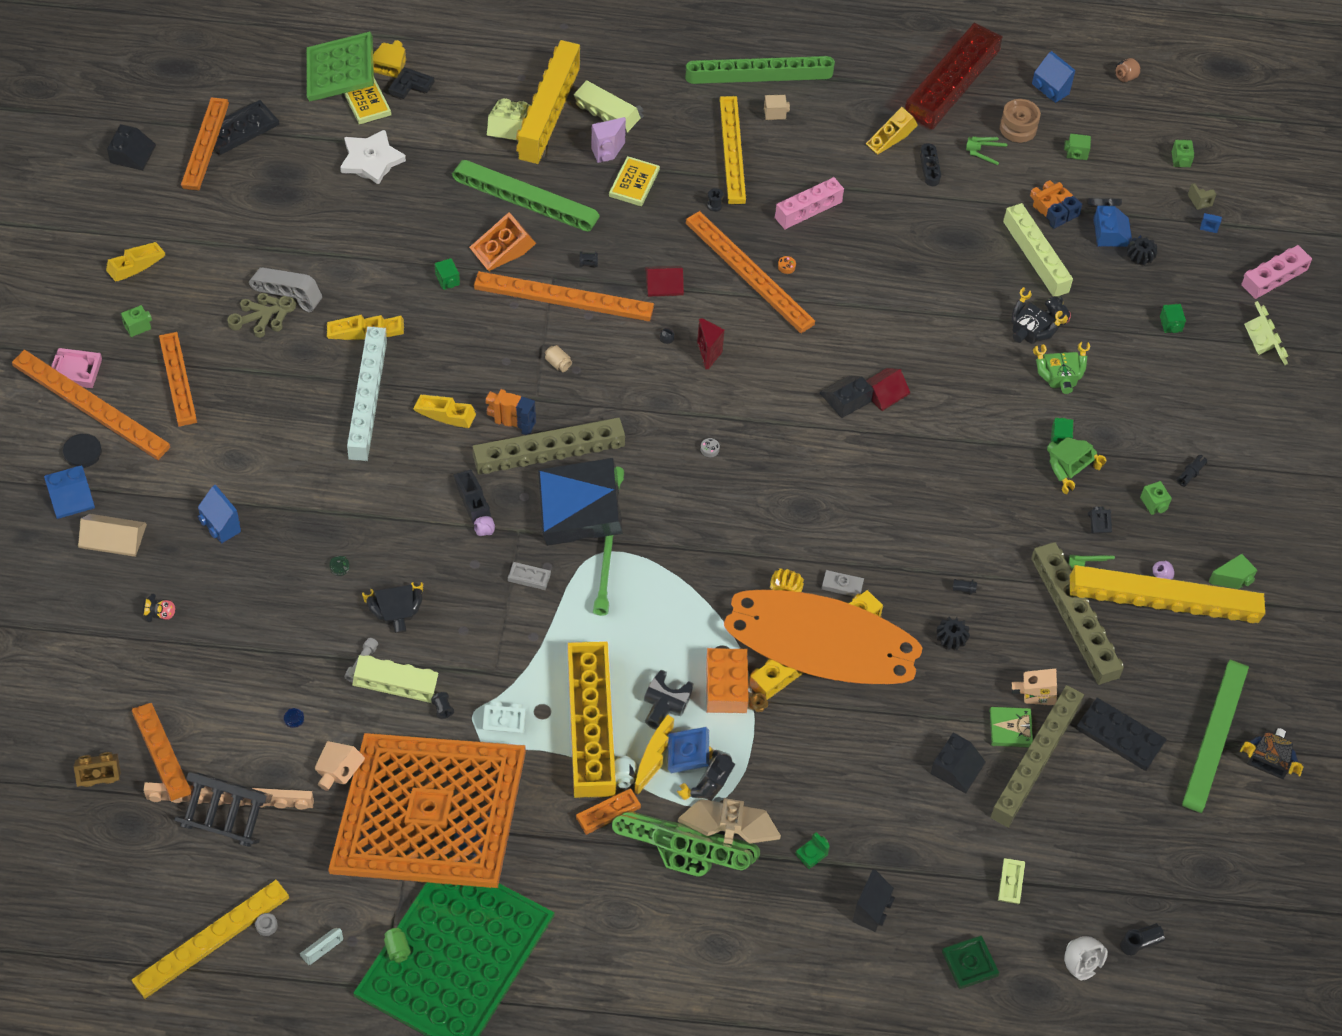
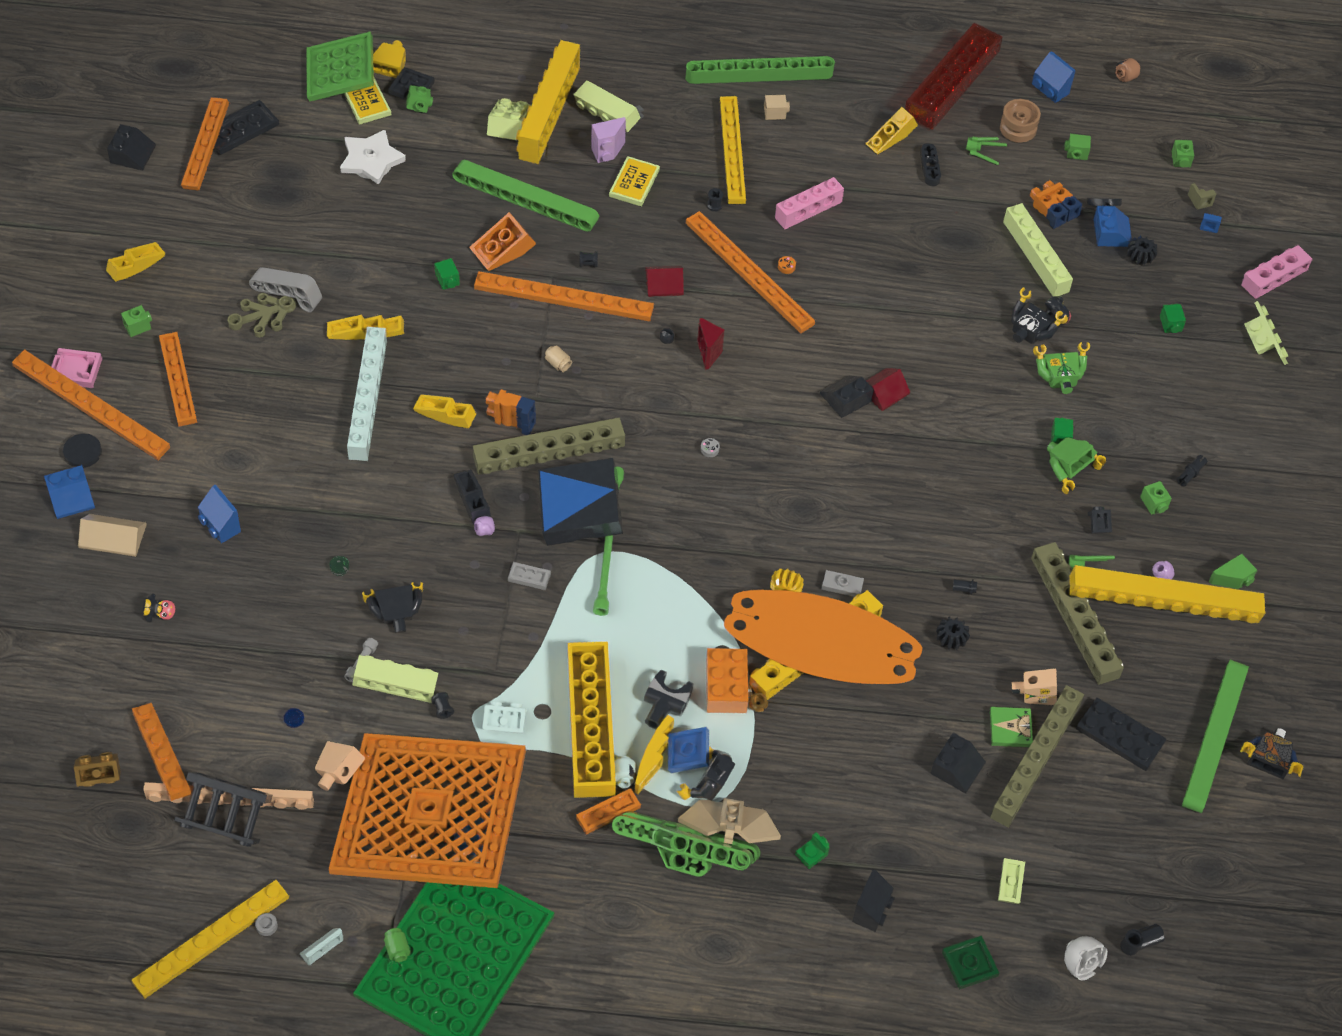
(419, 99): none -> bright green brick

